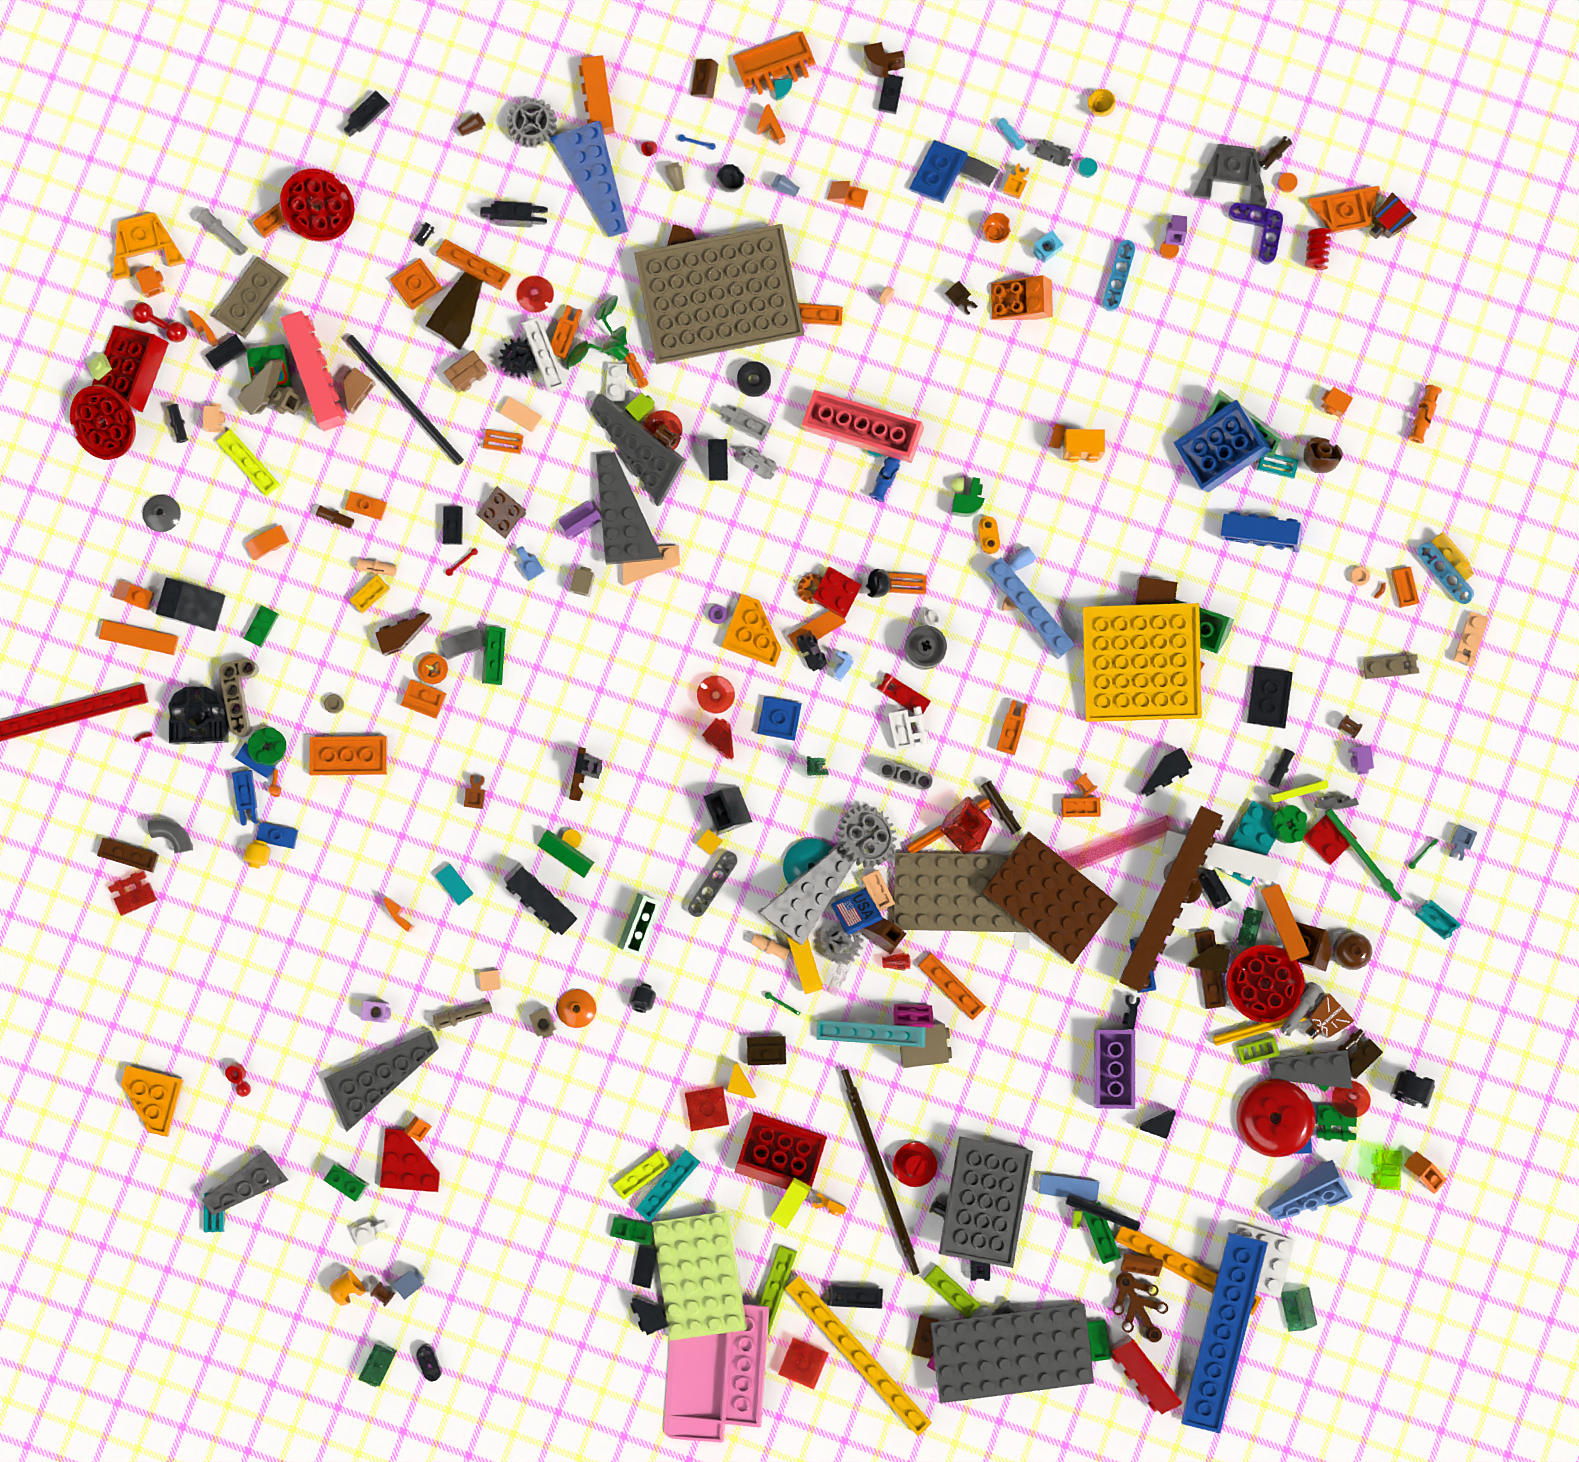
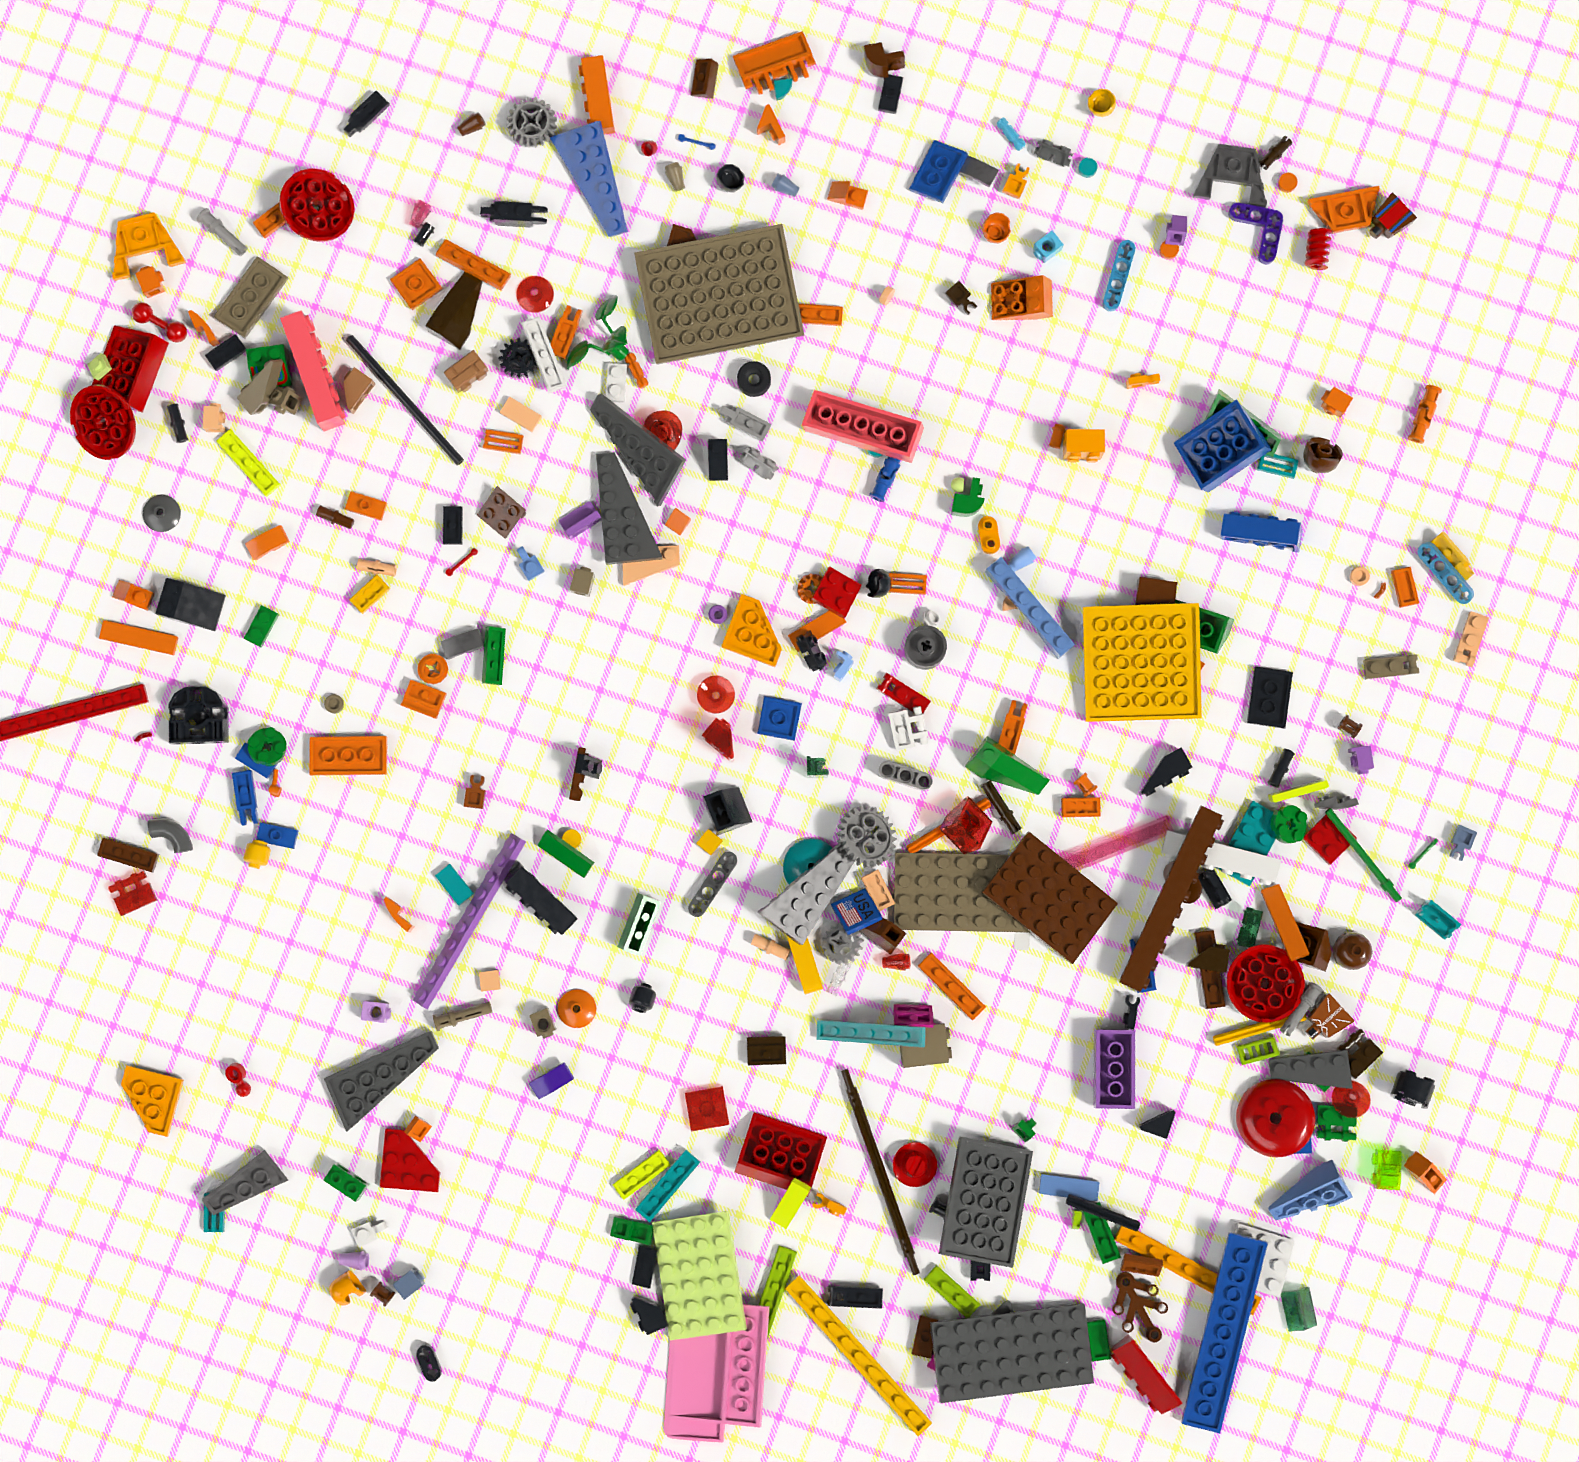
(239, 698): dark tan beam -> none
(355, 1260): none -> lavender cone
(377, 1364): clear green hinge -> none
(399, 636): reddish brown slope -> none
(420, 213): none -> clear pink cone
(469, 921): none -> medium lavender plate
(551, 1081): none -> dark purple slope
(640, 407): lime brick -> none
(666, 436): reddish brown bush -> none
(678, 521): none -> orange slope
(739, 1083): yellow slope -> none
(768, 995): green hinge -> none
(803, 1363): clear red plate -> none
(1001, 766): none -> green wedge
(1024, 1129): none -> green tile
(1137, 380): none -> light orange plate

